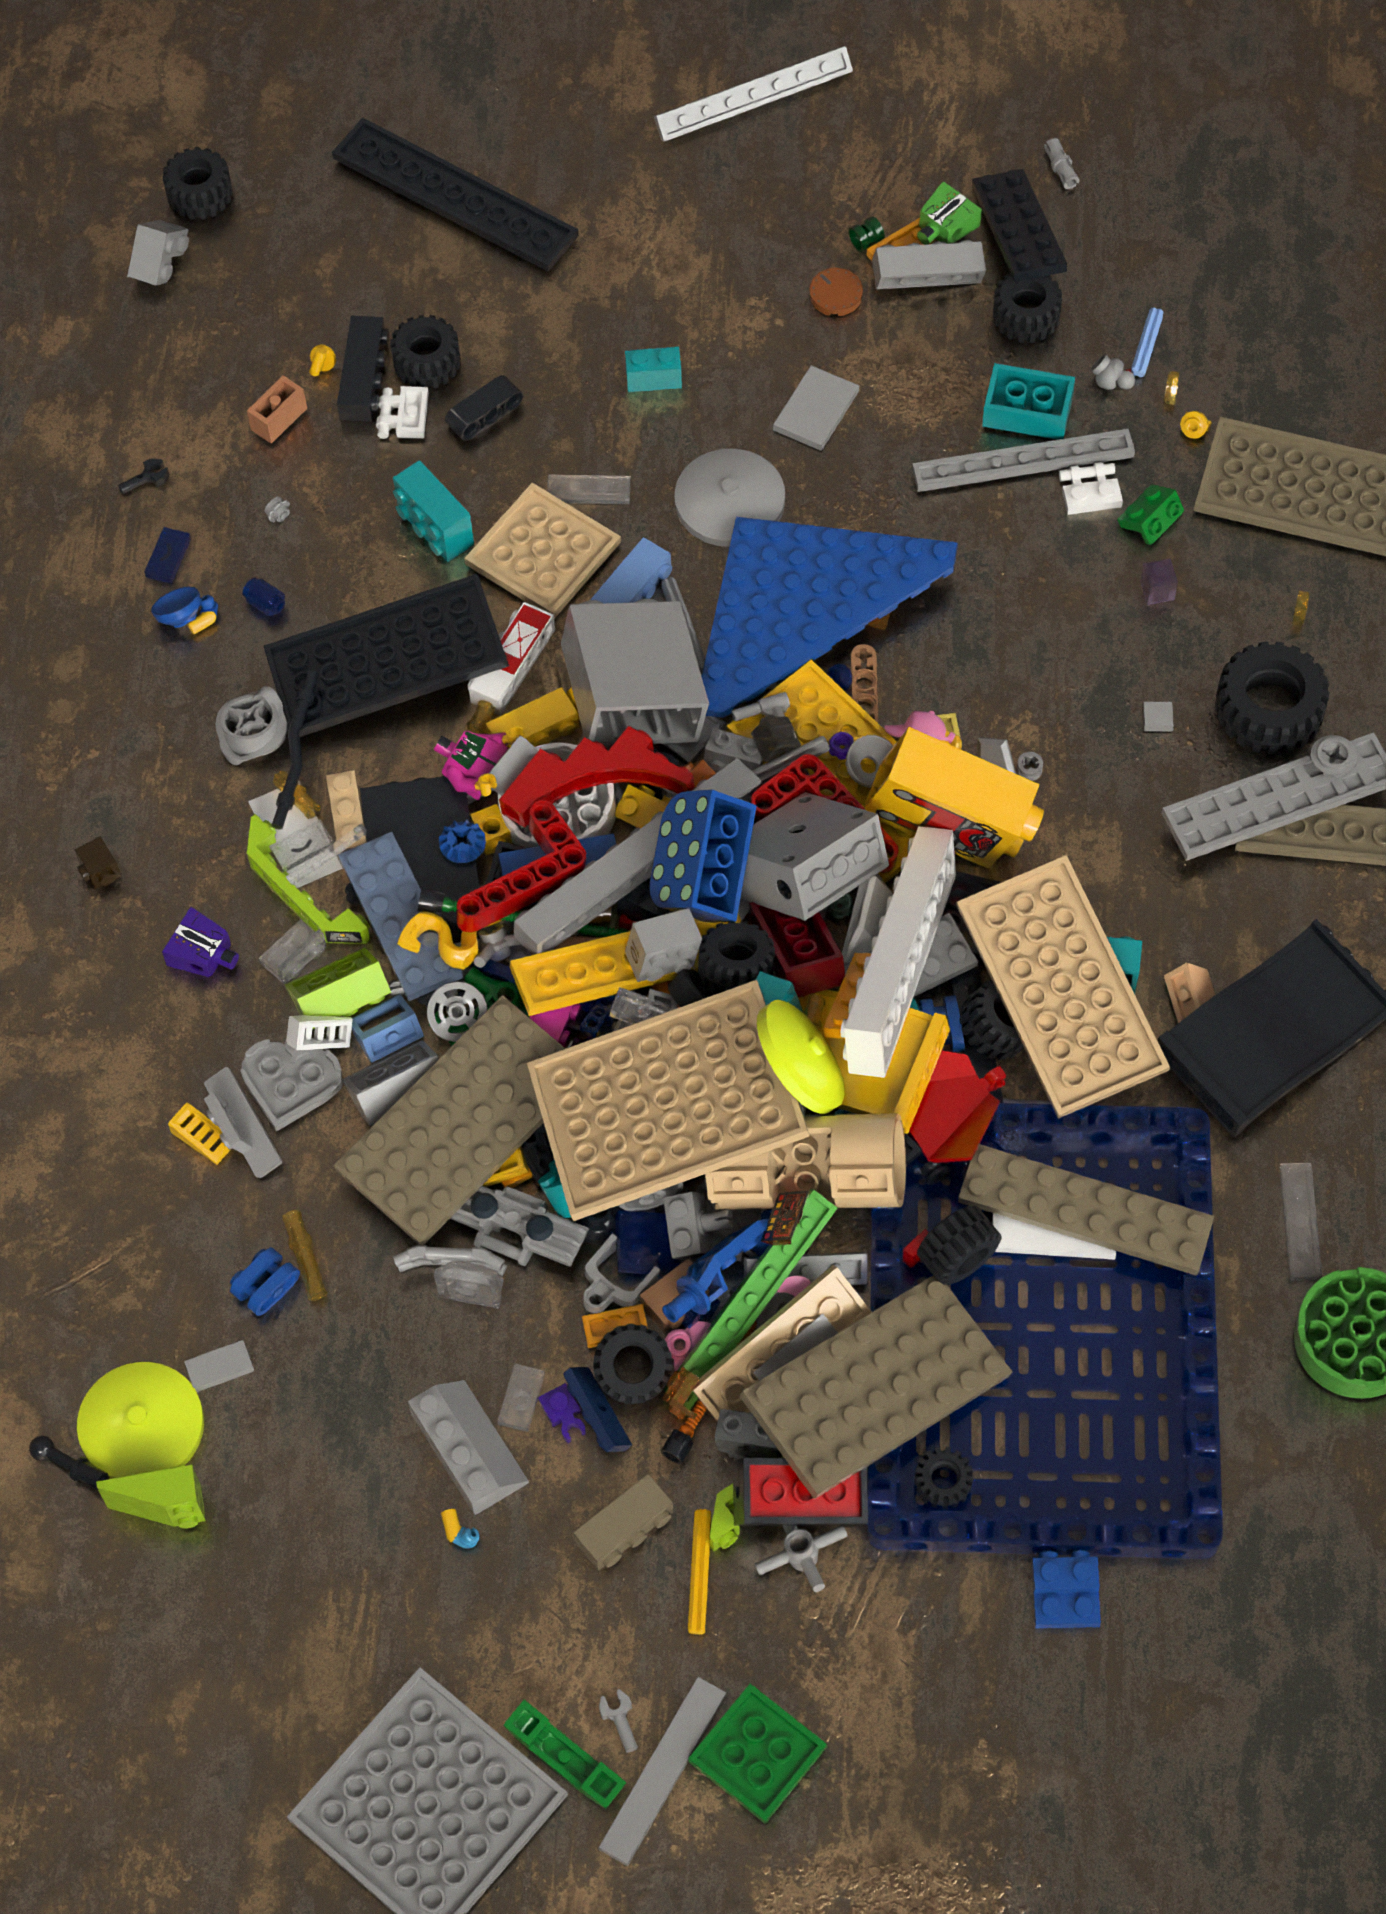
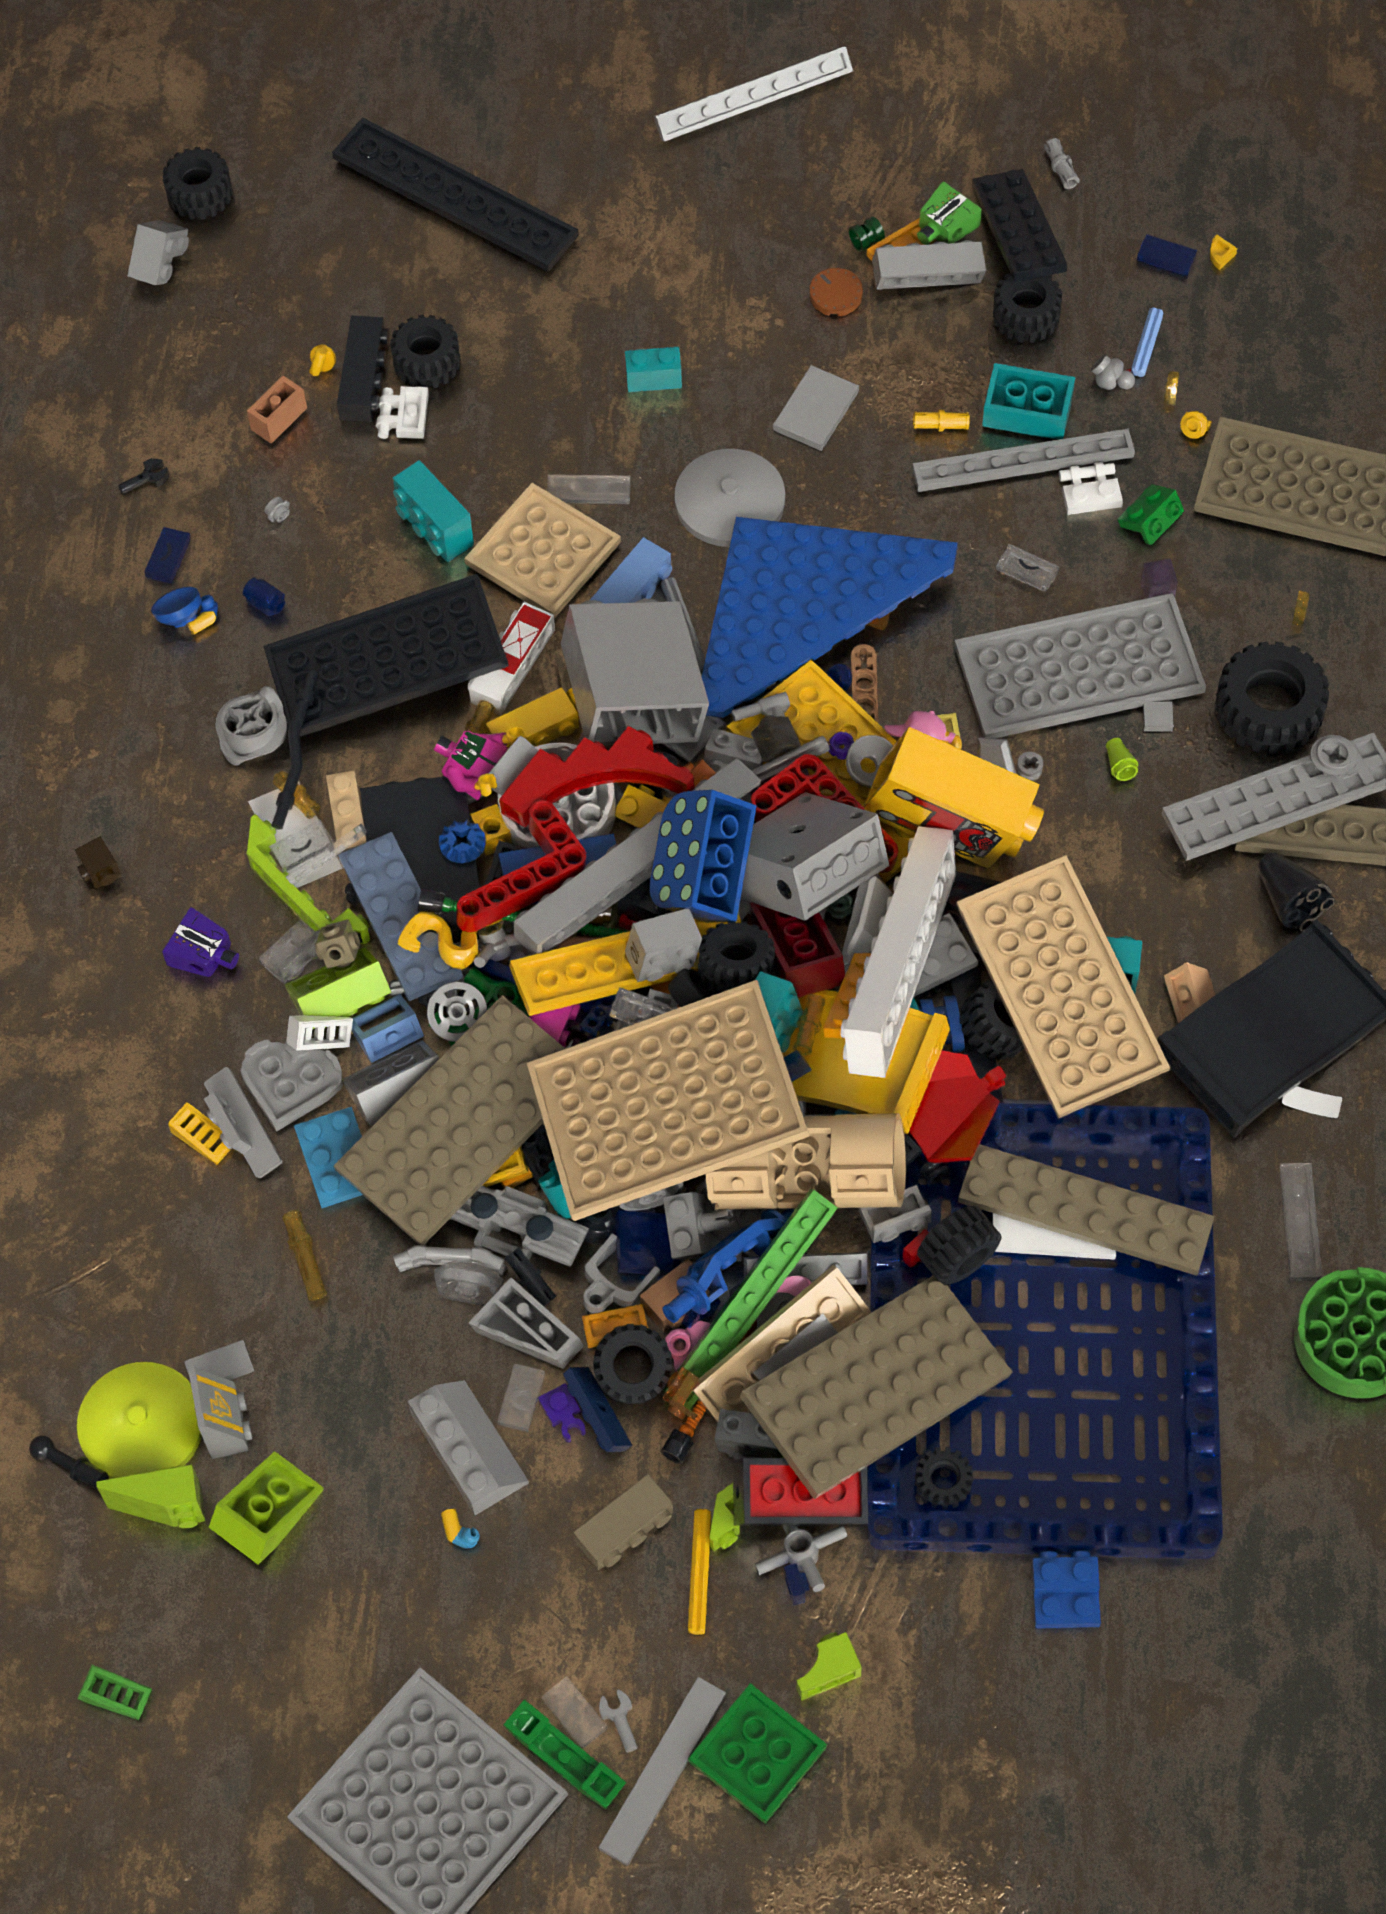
(110, 1704): none -> bright green slope
(219, 1413): none -> light grey slope
(255, 1284): blue brick -> none
(264, 1507): none -> lime slope
(323, 1144): none -> dark azure plate
(337, 944): none -> dark tan brick
(483, 407): black beam -> none
(526, 1325): none -> light grey wedge
(530, 1277): none -> black pin
(574, 1712): none -> clear tile
(785, 1217): piece -> none
(796, 1584): none -> clear blue plate
(800, 1056): neon yellow dish -> none
(834, 1666): none -> lime arch
(889, 1222): none -> light grey bracket
(940, 420): none -> yellow pin
(1027, 567): none -> clear tile
(1079, 666): none -> light grey plate
(1122, 762): none -> lime cone
(1167, 255): none -> clear blue tile
(1221, 251): none -> yellow tile
(1294, 891): none -> black cone
(1313, 1102): none -> white sticker

